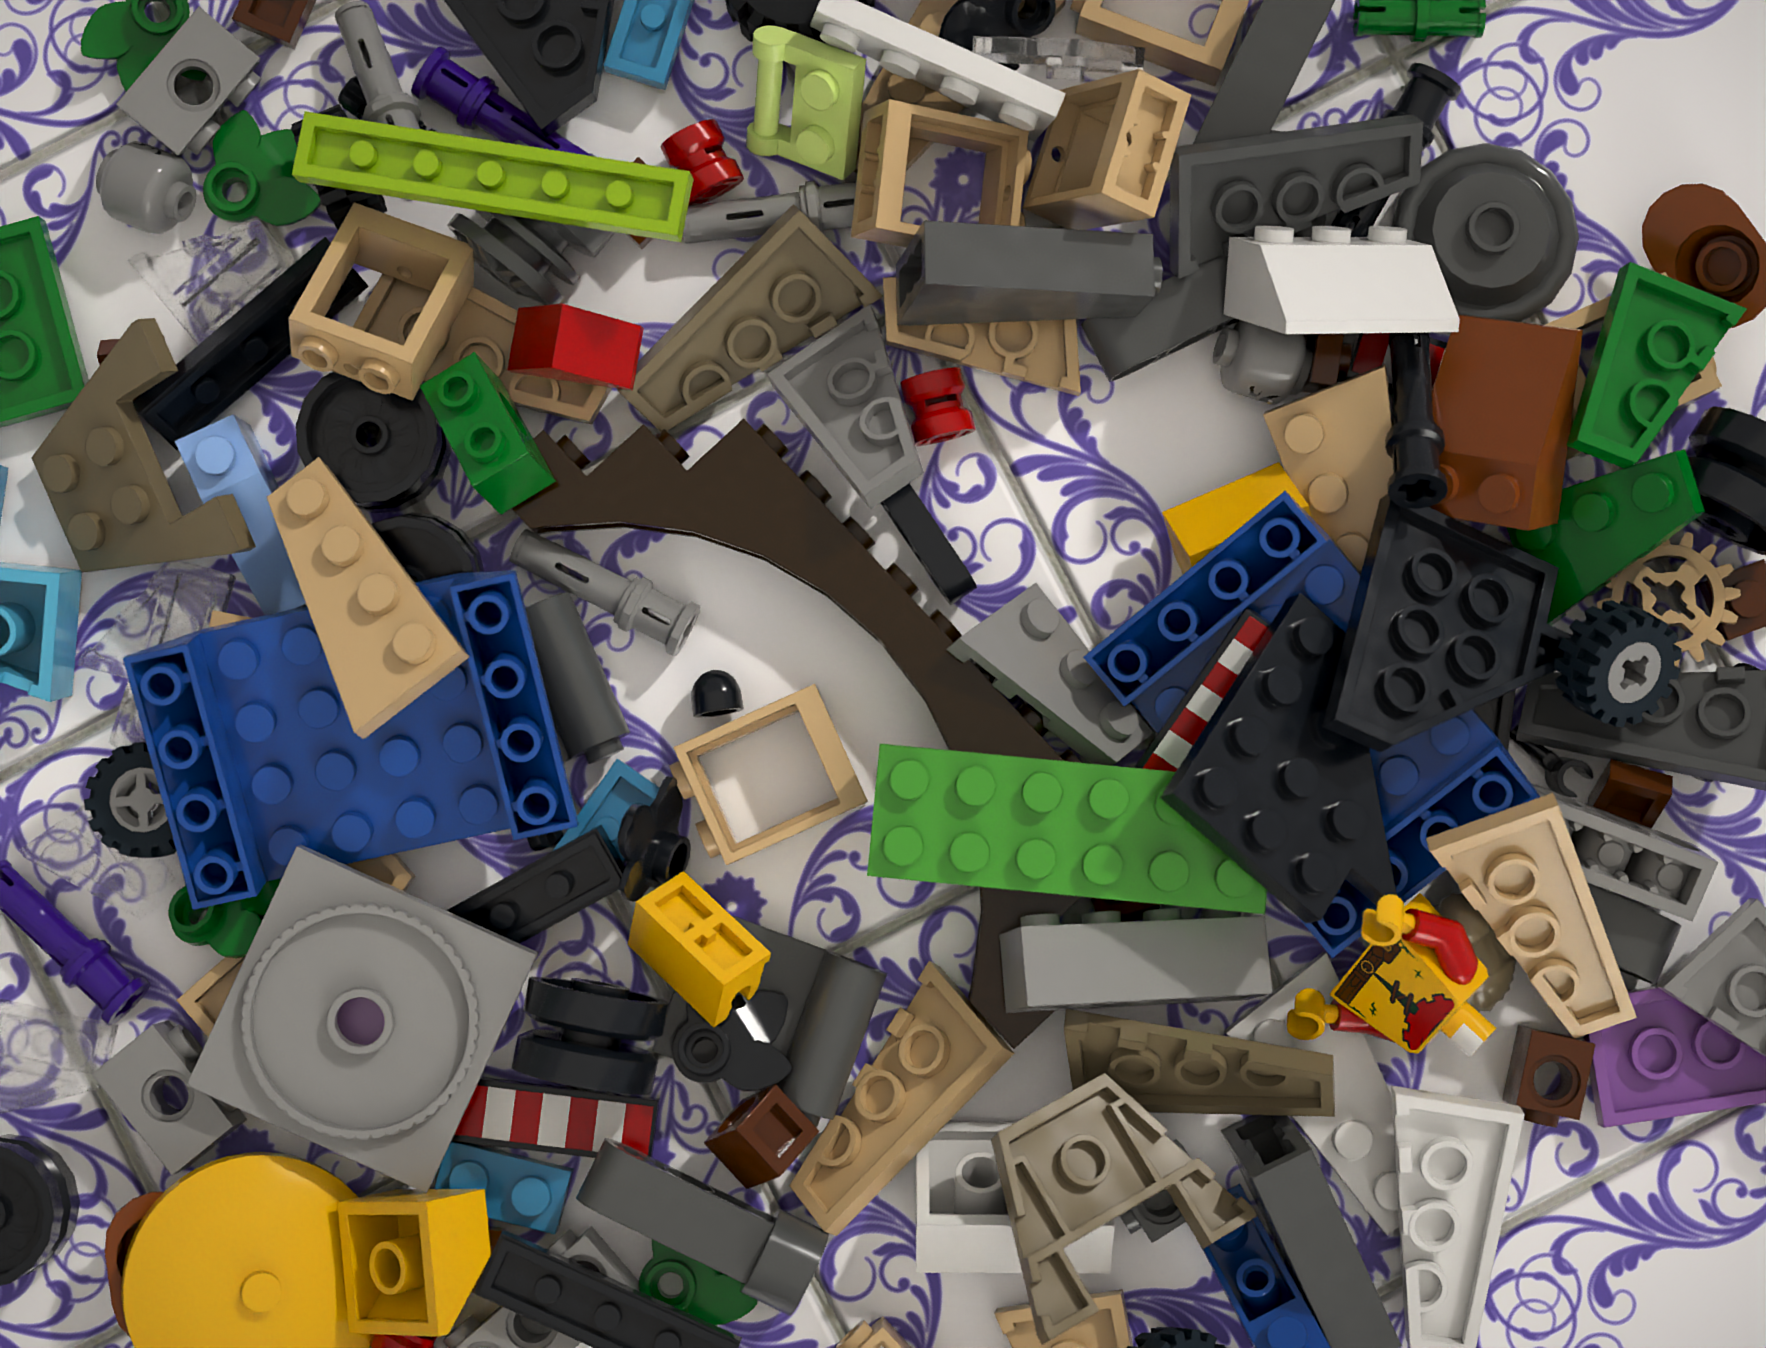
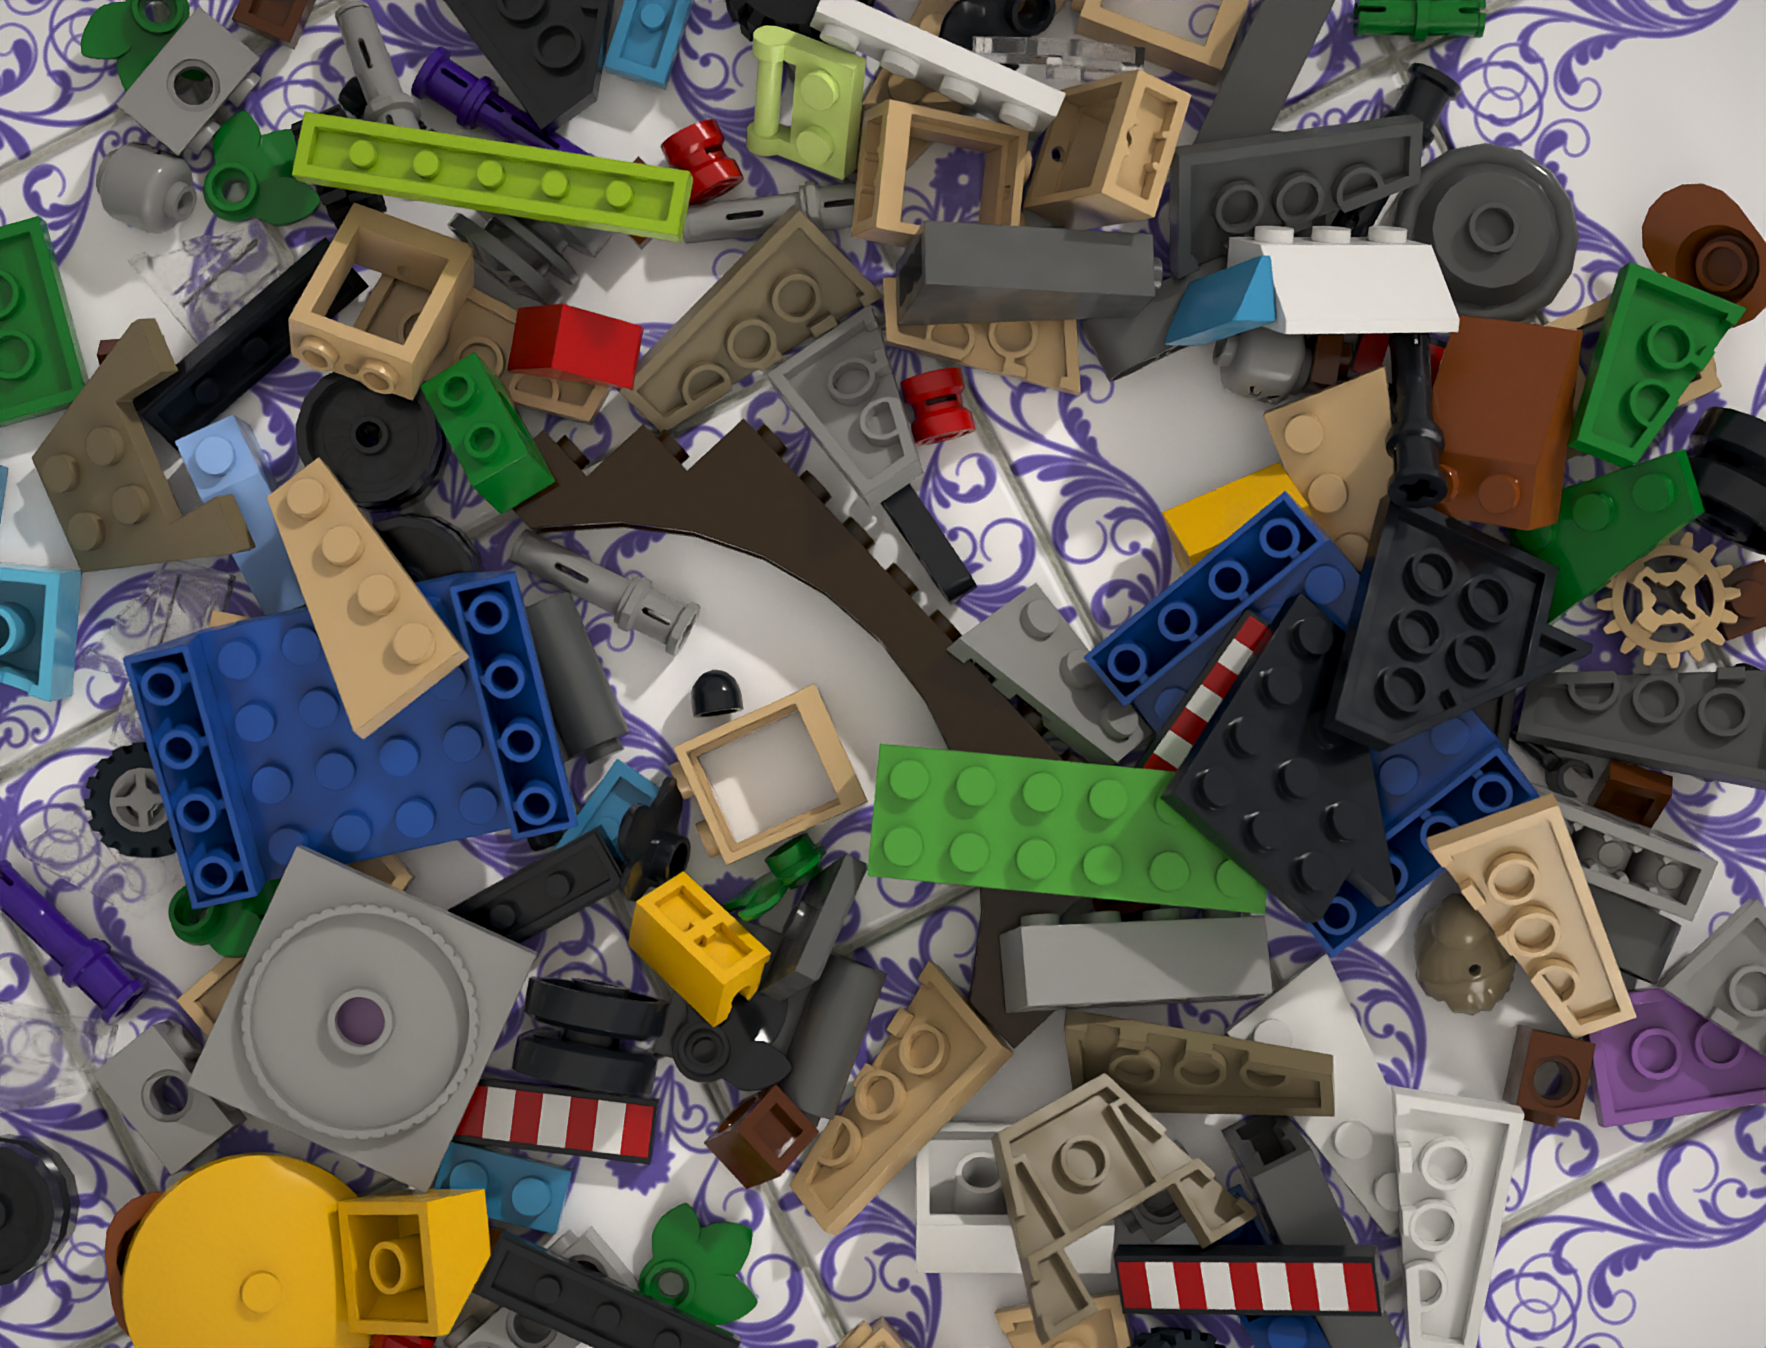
(763, 1251): dark grey beam -> none
(789, 868): none -> green plate
(814, 928): none -> dark grey plate
(1225, 304): none -> dark azure slope
(1250, 1279): none -> tile
(1404, 983): torso -> none
(1617, 663): black wheel -> none

